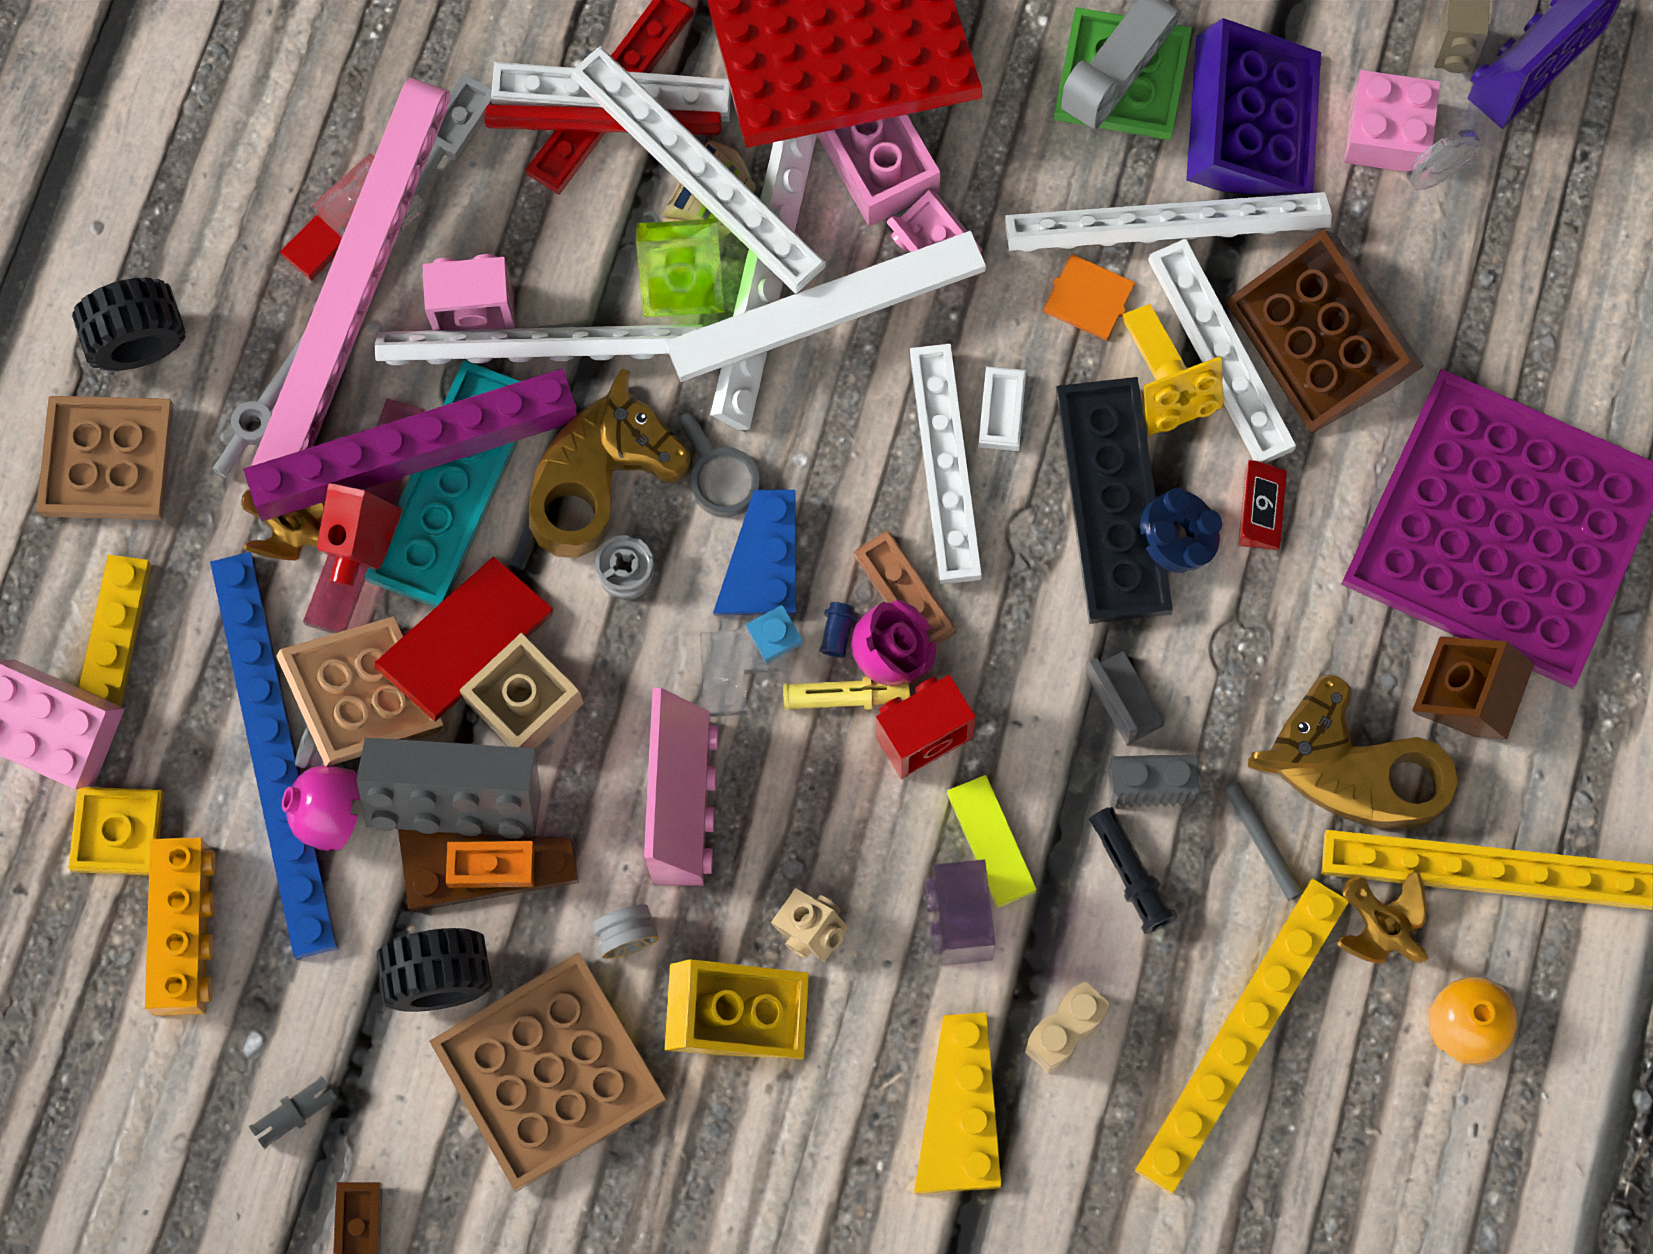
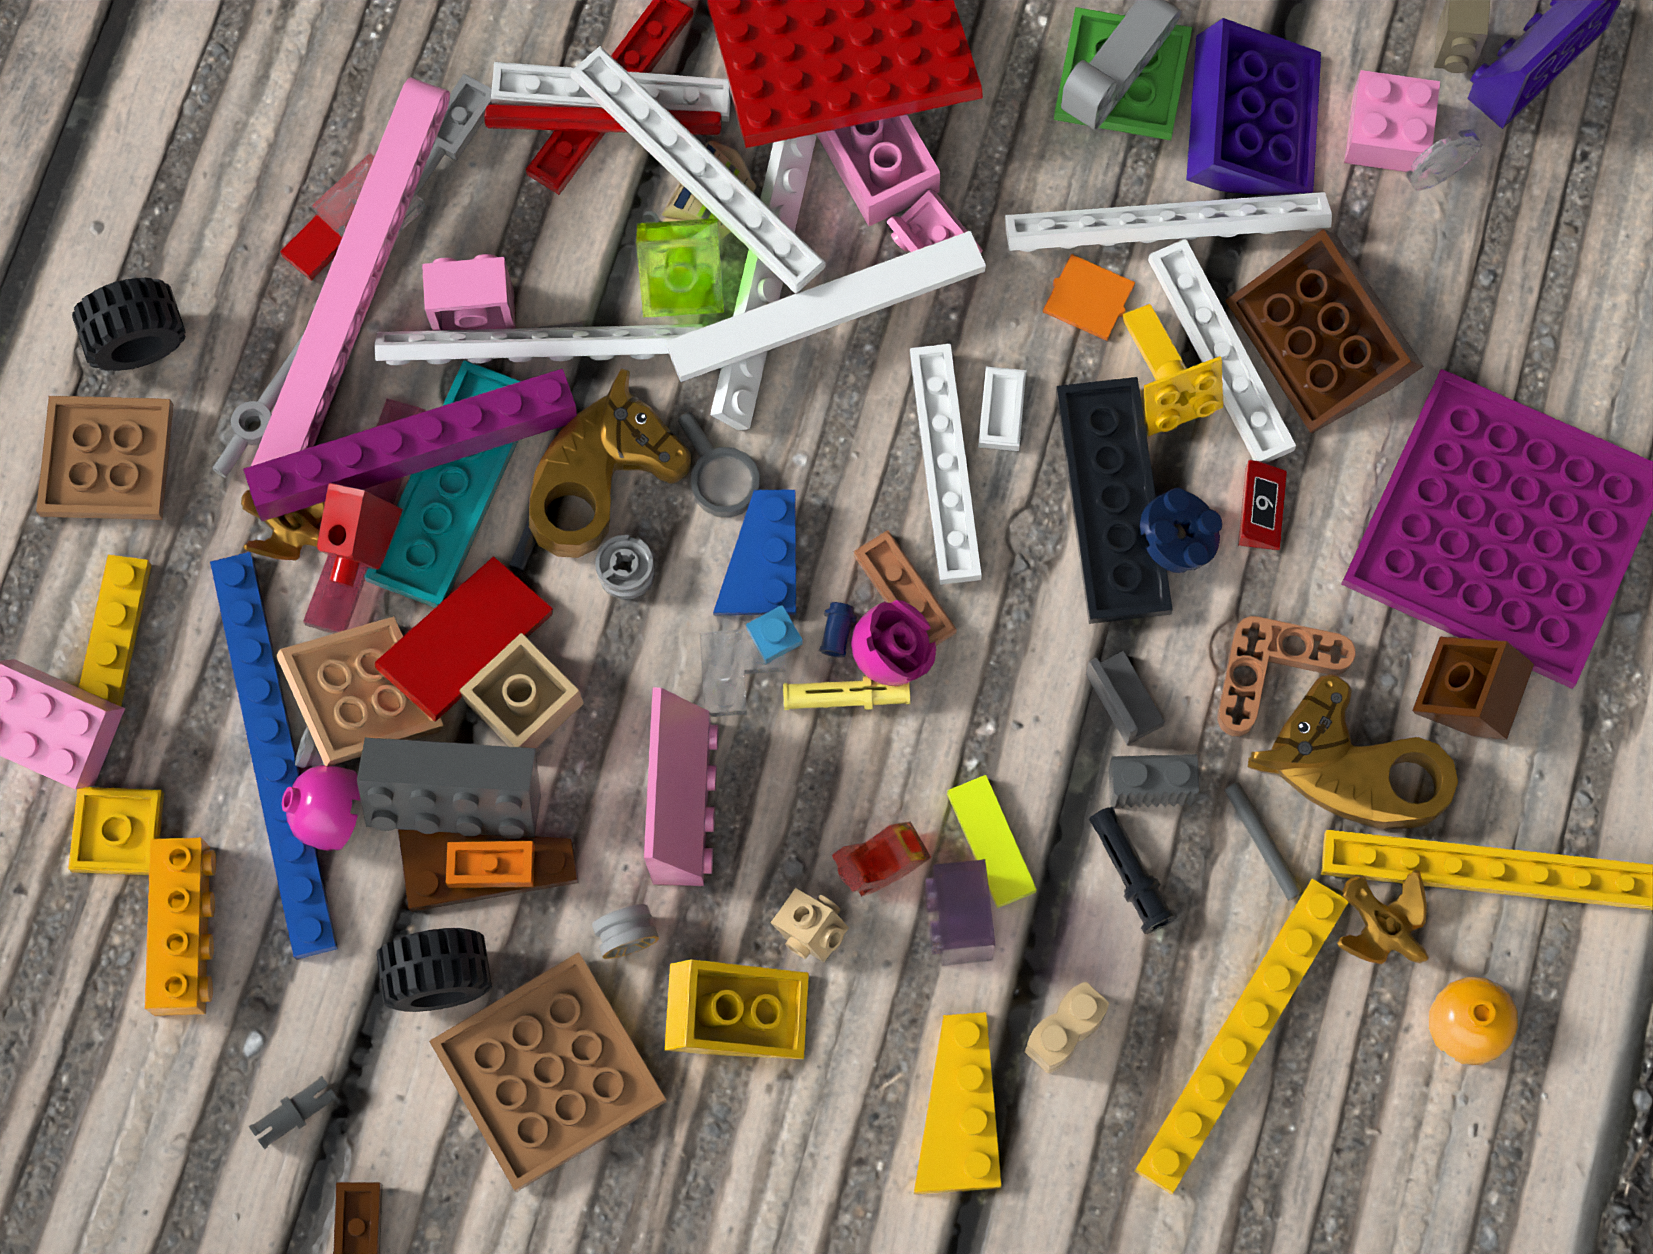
(881, 859): none -> clear red brick
(924, 725): red brick -> none
(1272, 651): none -> nougat beam

